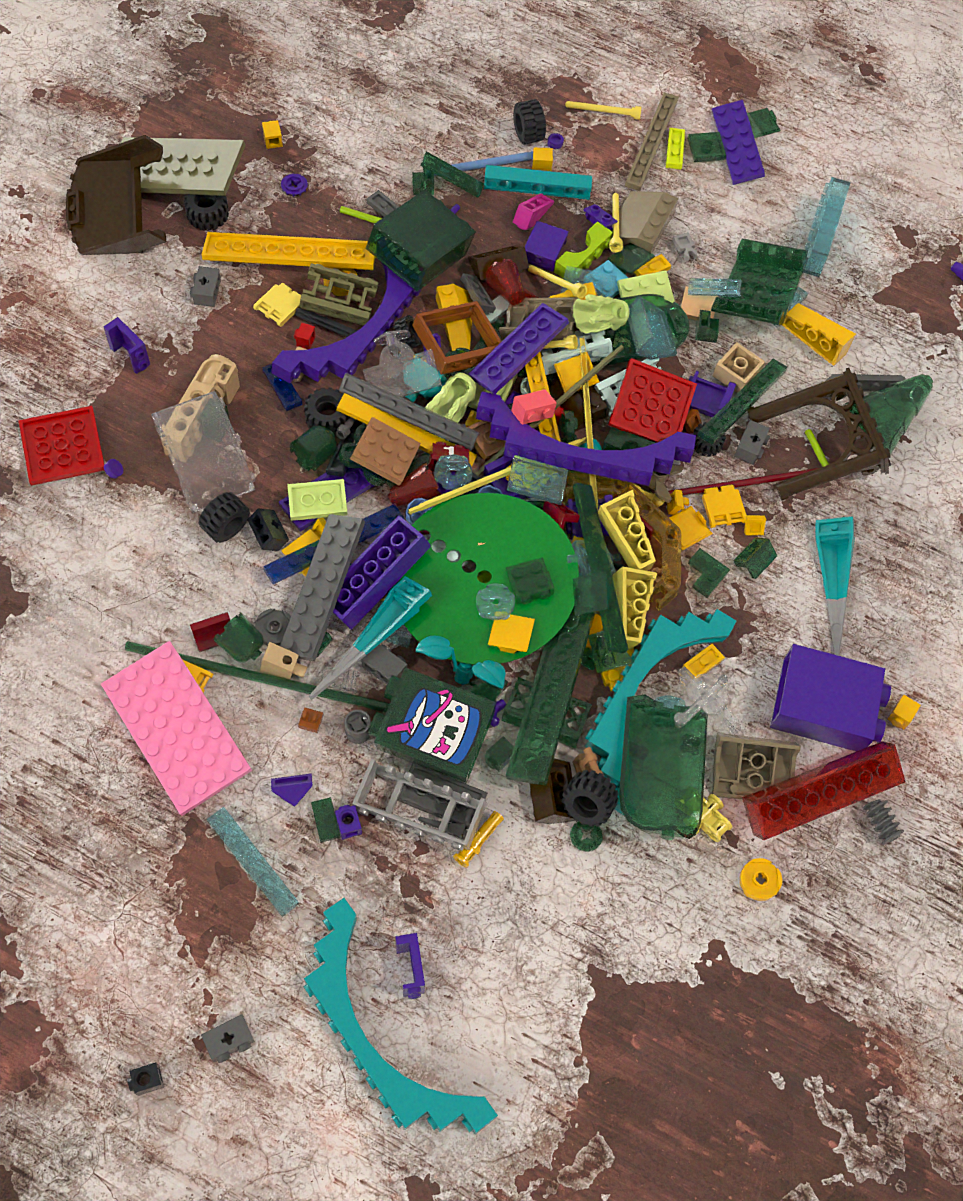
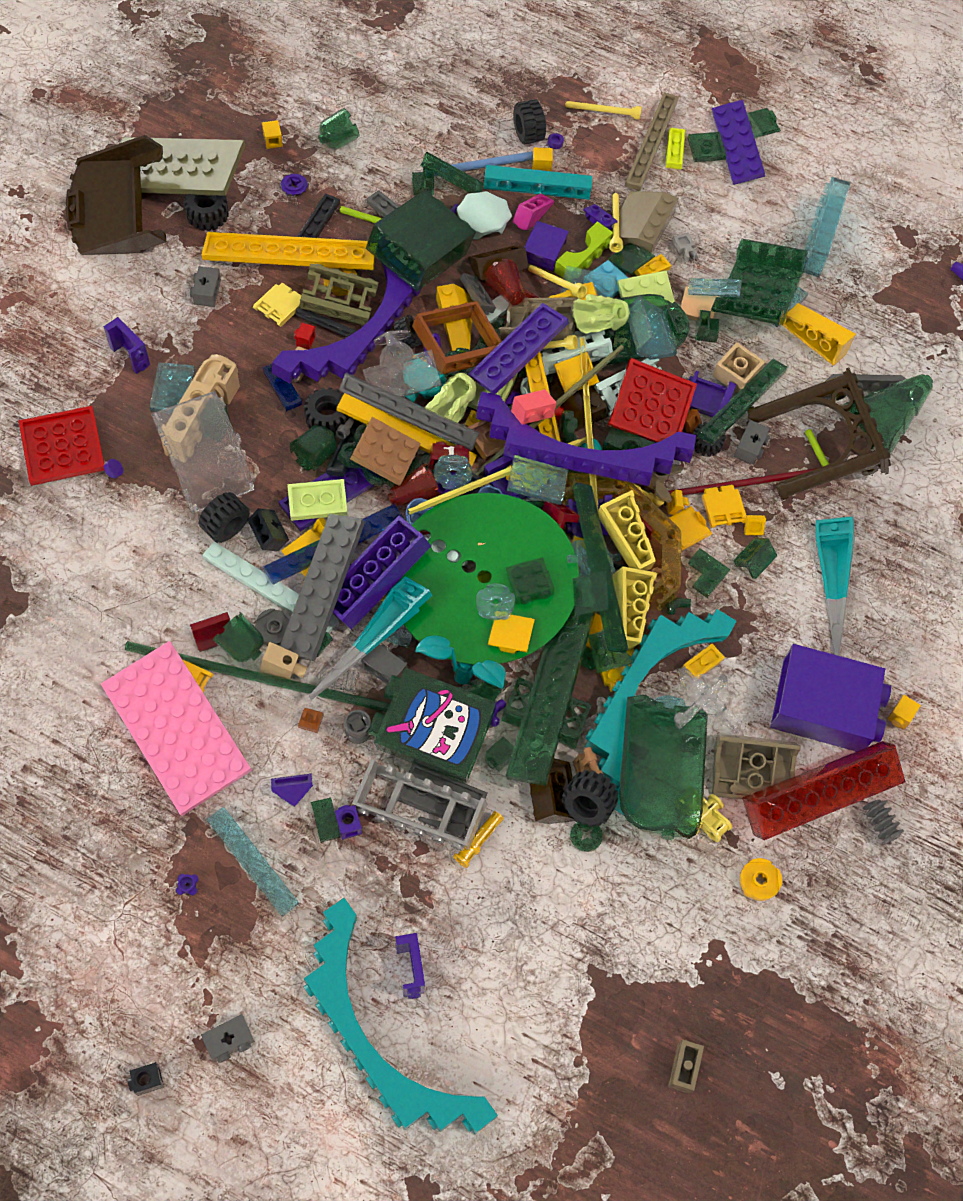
(170, 385): none -> clear light blue plate
(182, 880): none -> dark purple plate
(255, 579): none -> light aqua plate
(320, 217): none -> black tile
(338, 130): none -> clear green cylinder
(484, 213): none -> light aqua piece
(675, 603): none -> clear green arm
(686, 1066): none -> dark tan brick

